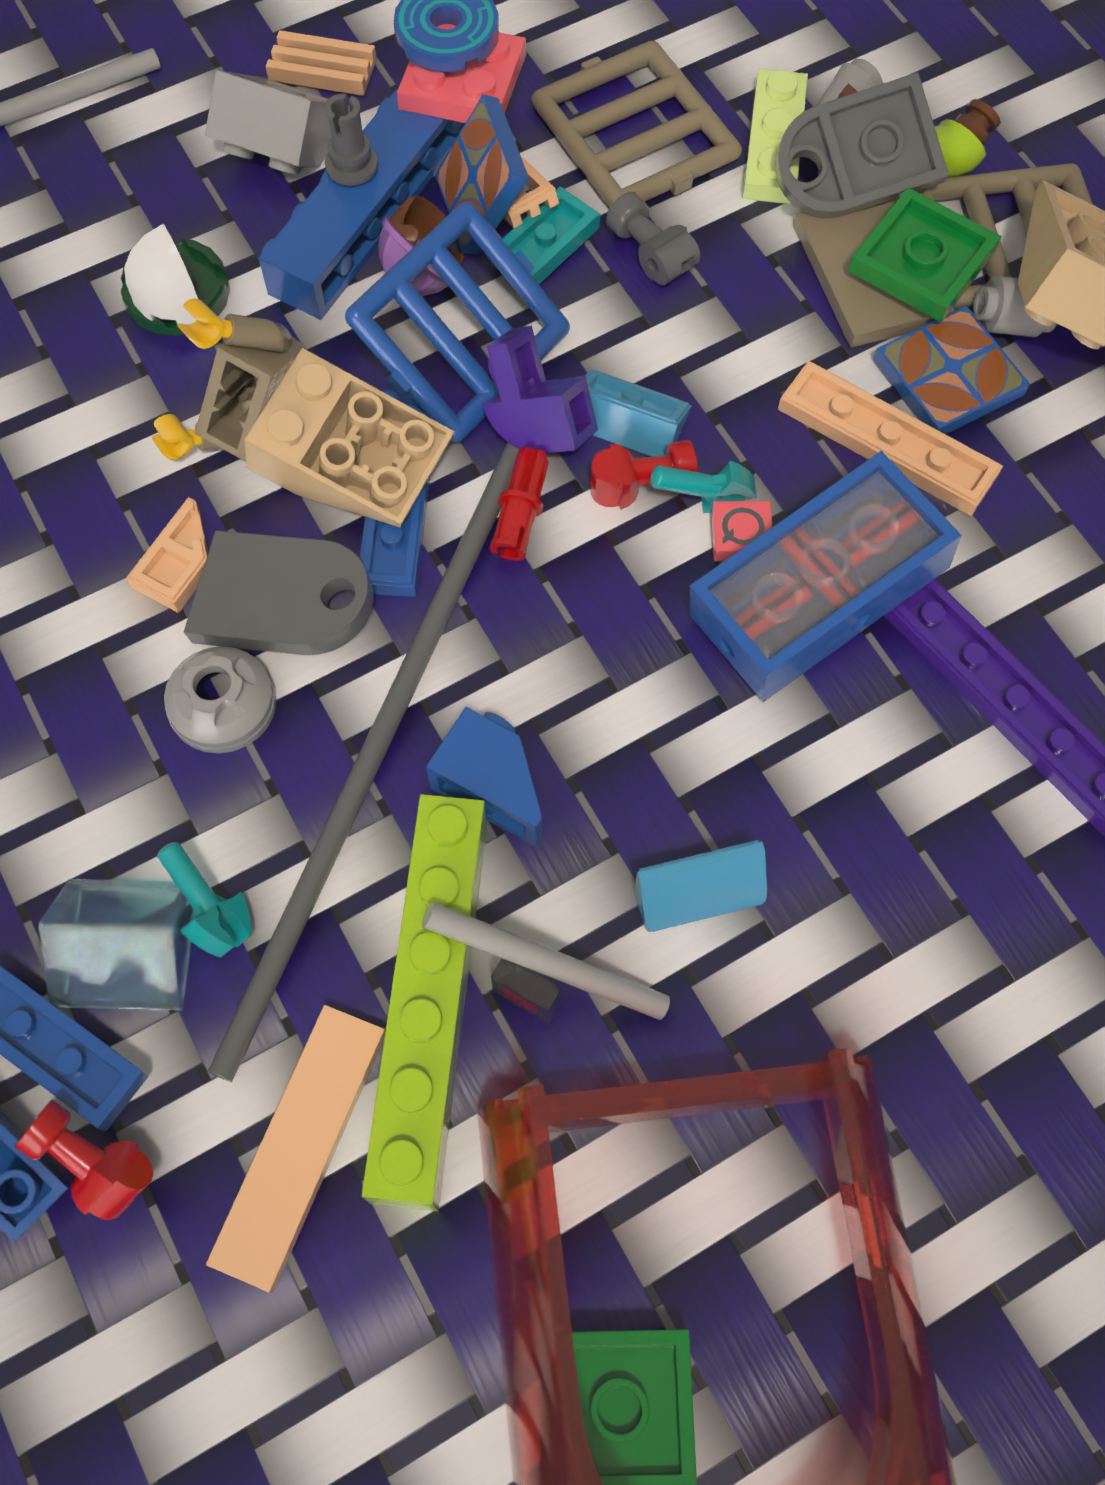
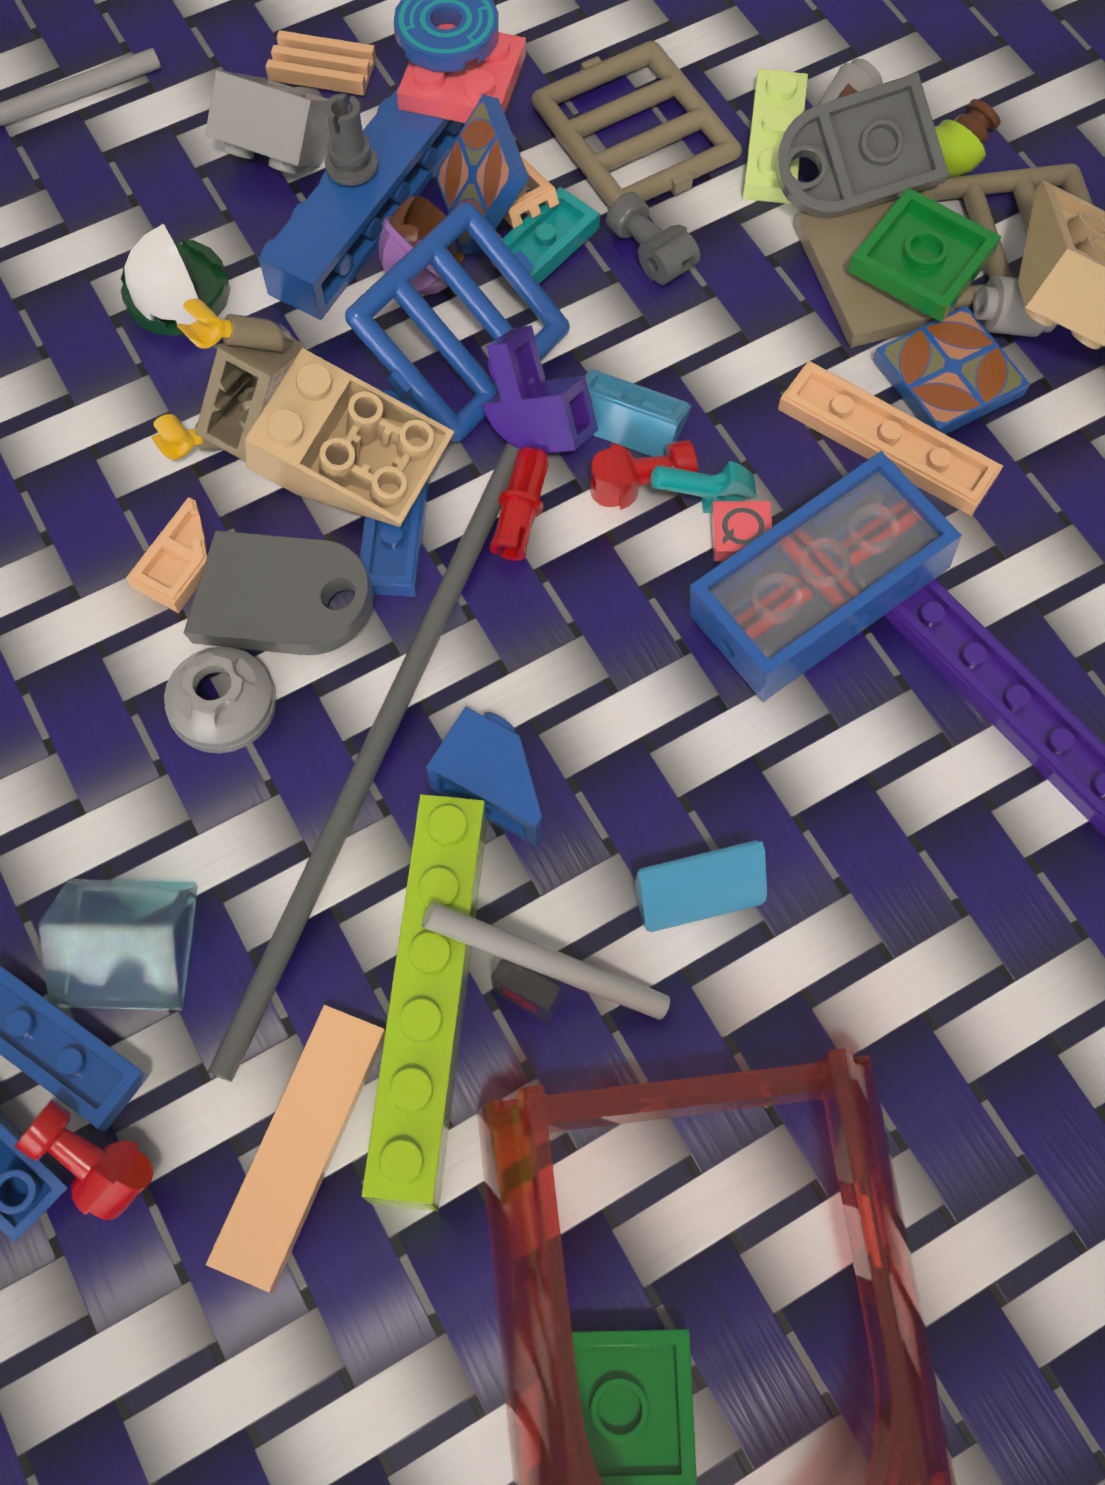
(209, 909): teal bar -> none

